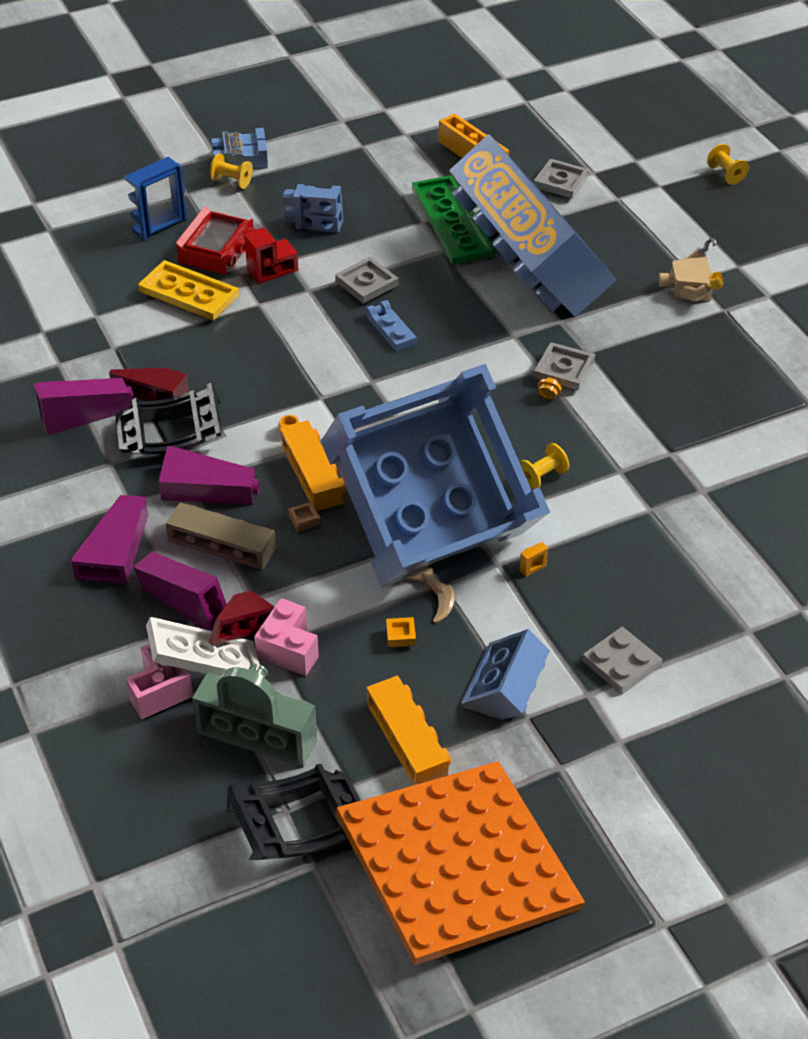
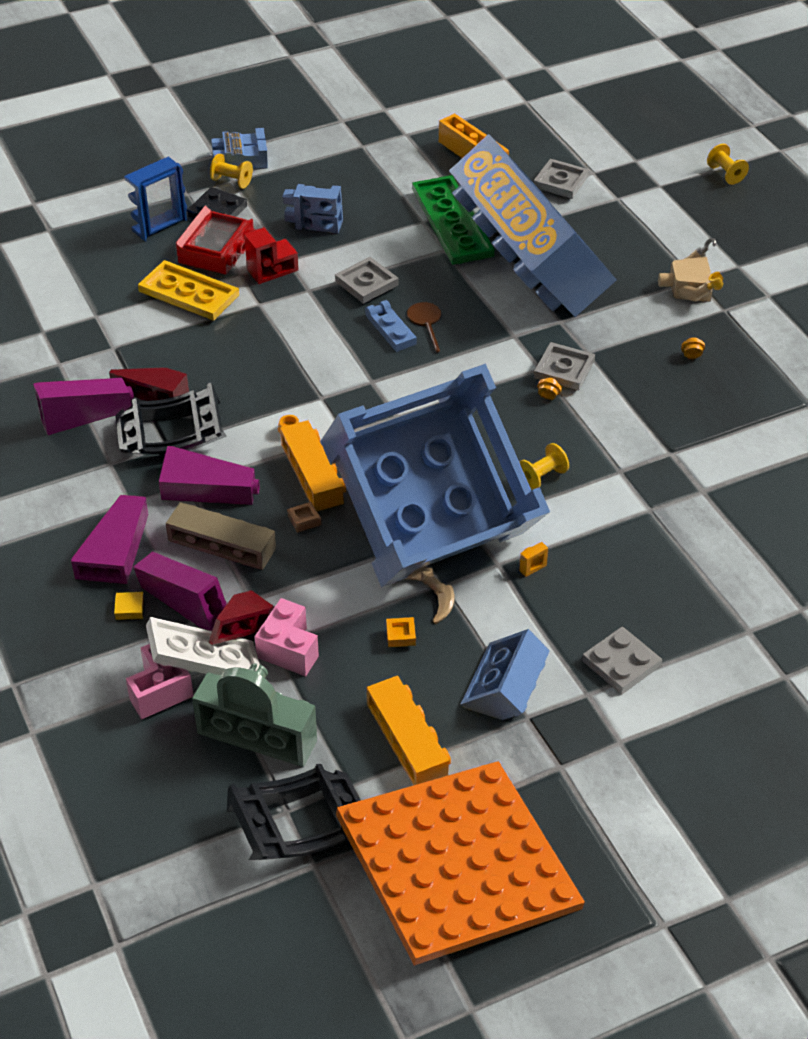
(129, 605): none -> yellow tile
(219, 202): none -> black plate
(425, 315): none -> reddish brown piece
(693, 348): none -> light orange plate

